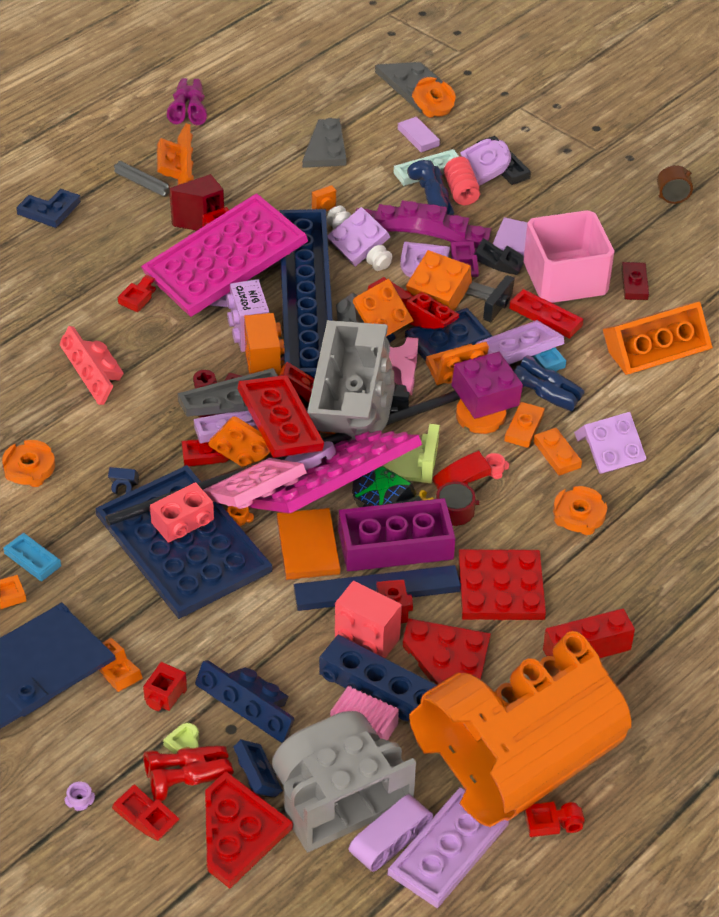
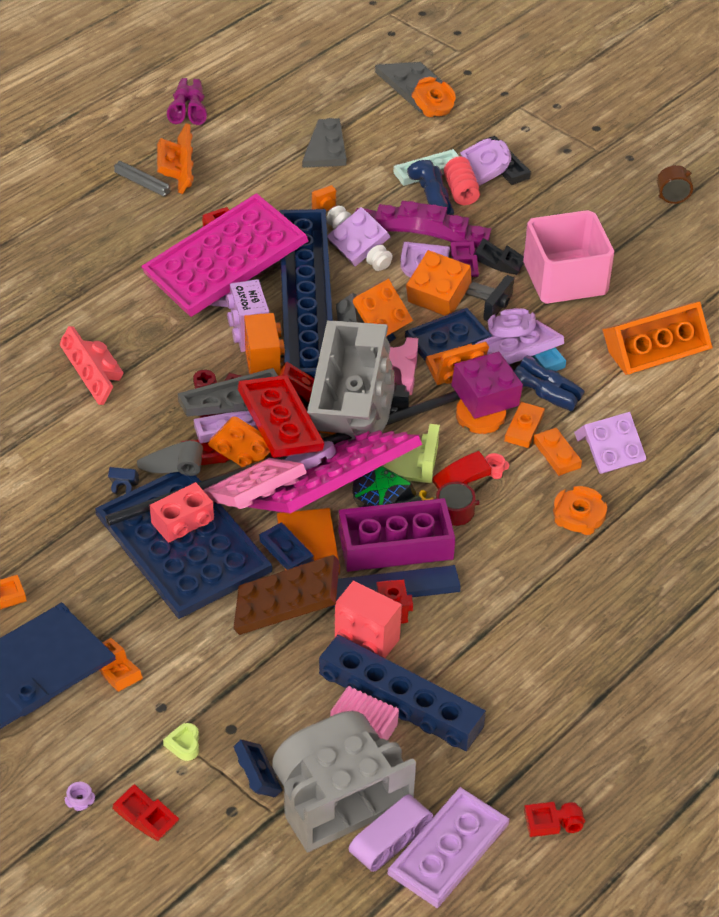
(28, 474): orange plate -> none
(32, 556): dark azure plate -> none
(49, 212): dark blue plate -> none
(137, 296): red plate -> none
(164, 687): red brick -> none
(180, 457): none -> dark grey piece
(193, 200): dark red slope -> none
(197, 764): red piece -> none
(239, 829): red plate -> none
(240, 516): orange plate -> none
(249, 697): dark blue bracket -> none
(285, 546): none -> dark blue plate
(286, 595): none -> reddish brown plate
(418, 134): lavender tile -> none
(423, 309): red slope -> none
(446, 649): red plate -> none
(501, 585): red plate -> none
(512, 234): lavender tile -> none
(512, 323): none -> lavender tile
(532, 744): orange piece -> none
(546, 313): red plate -> none
(606, 633): red brick -> none
(635, 281): dark red plate -> none

